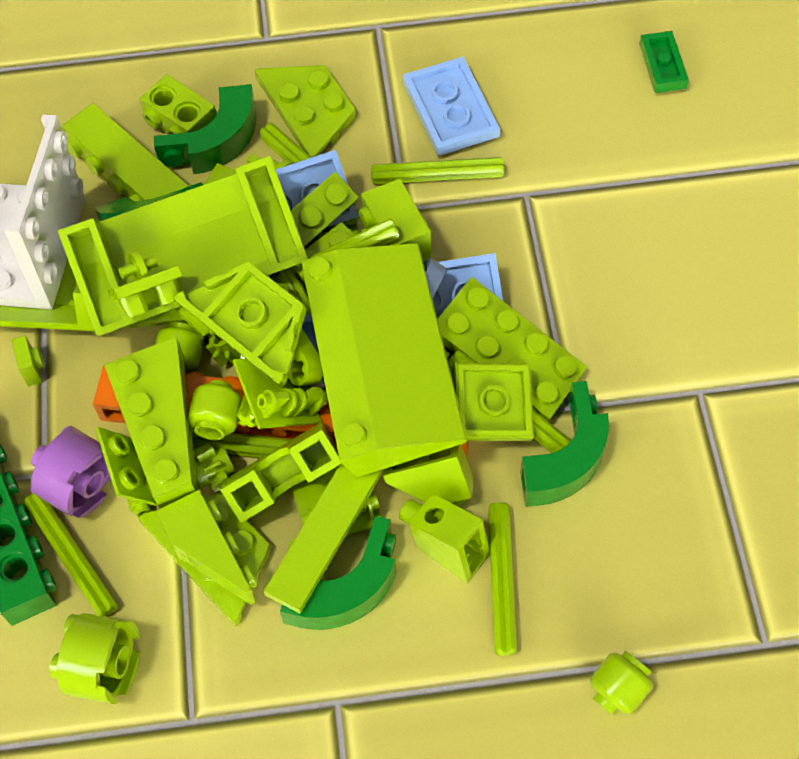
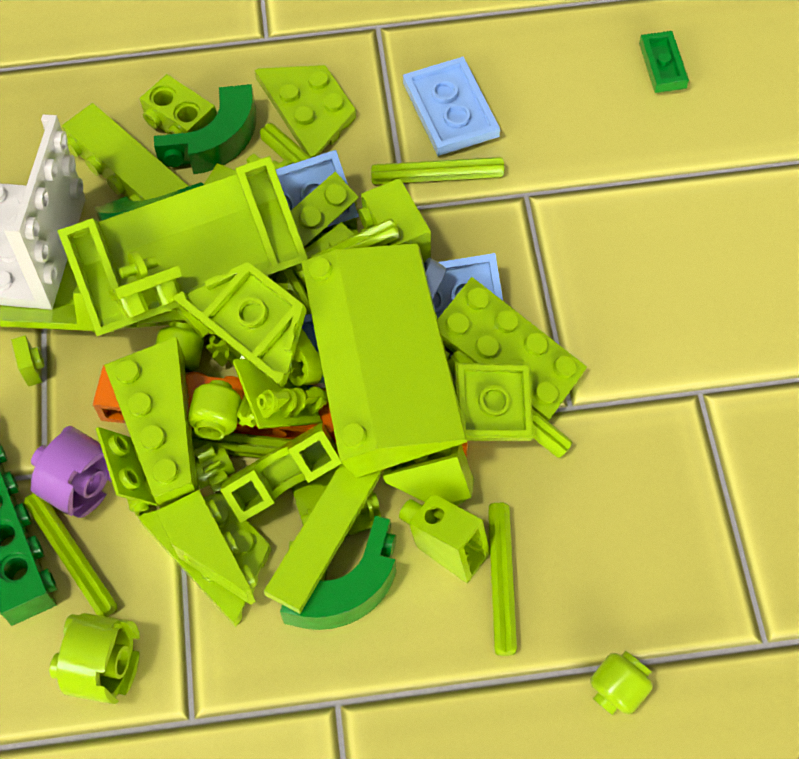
(566, 471): green arch -> none

